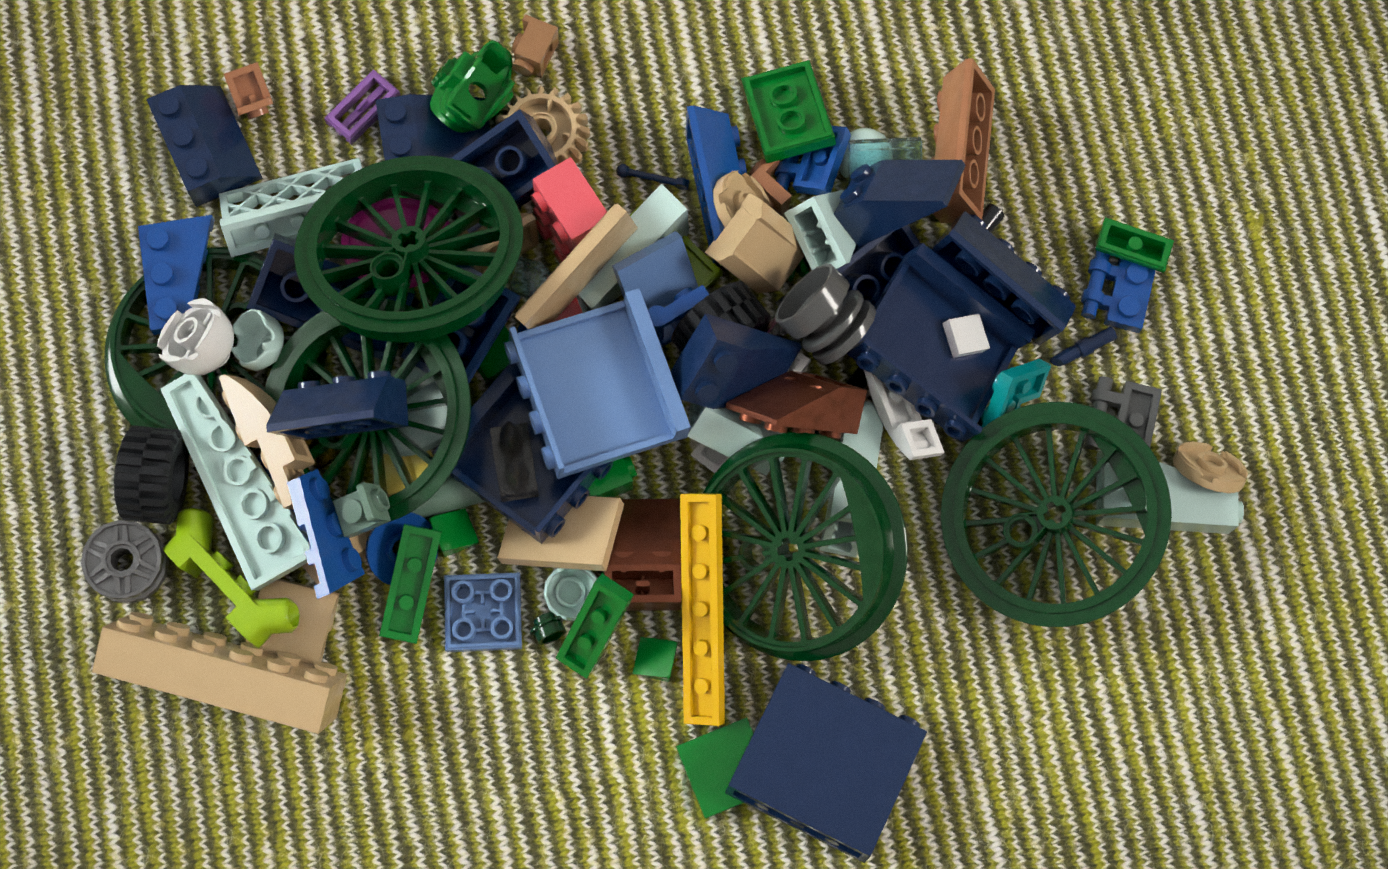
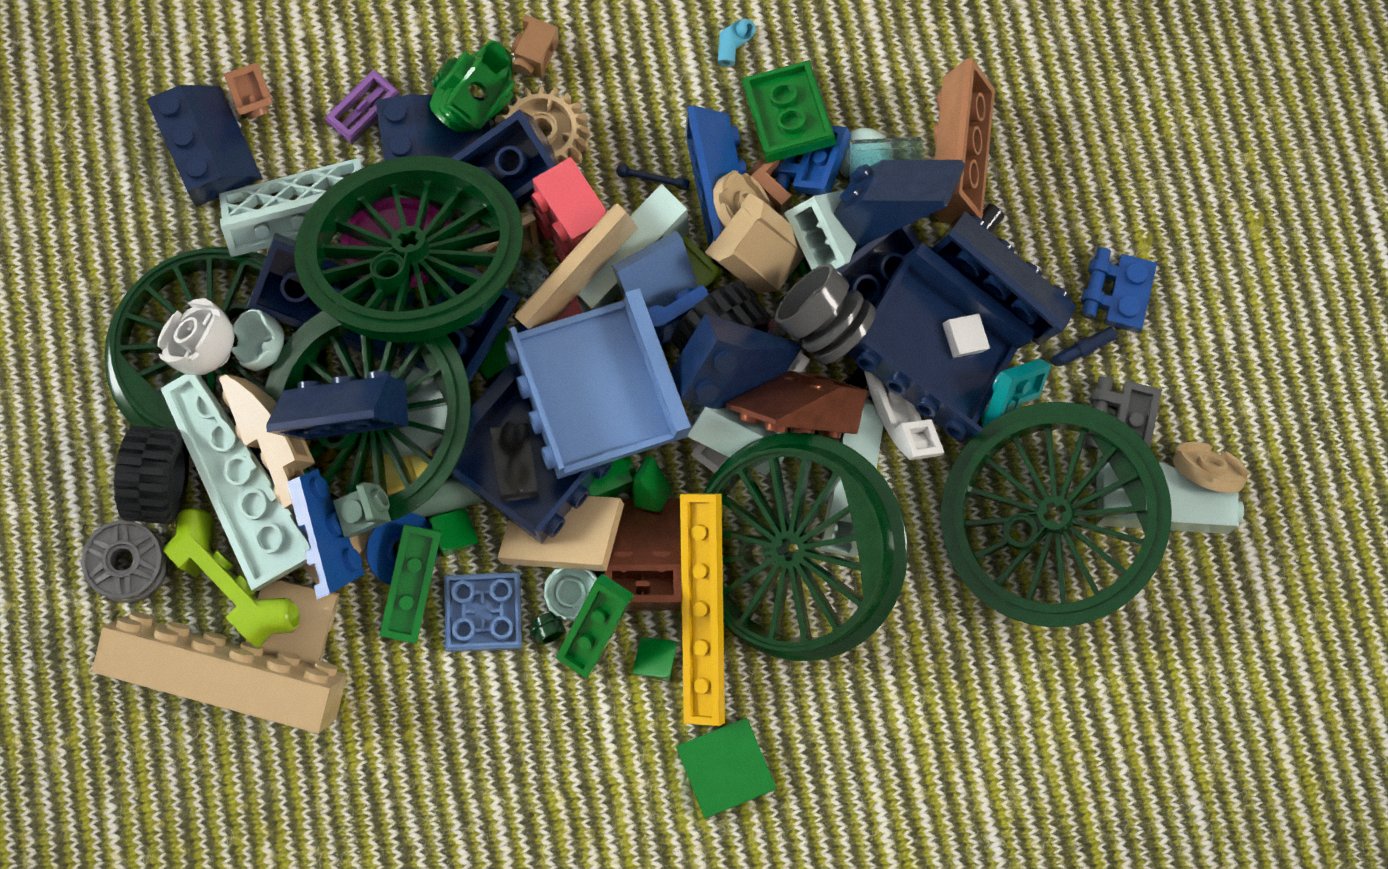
(173, 265): blue wing -> none
(650, 486): none -> green slope
(732, 38): none -> medium azure arm
(827, 761): dark blue panel -> none
(1134, 245): green slope -> none

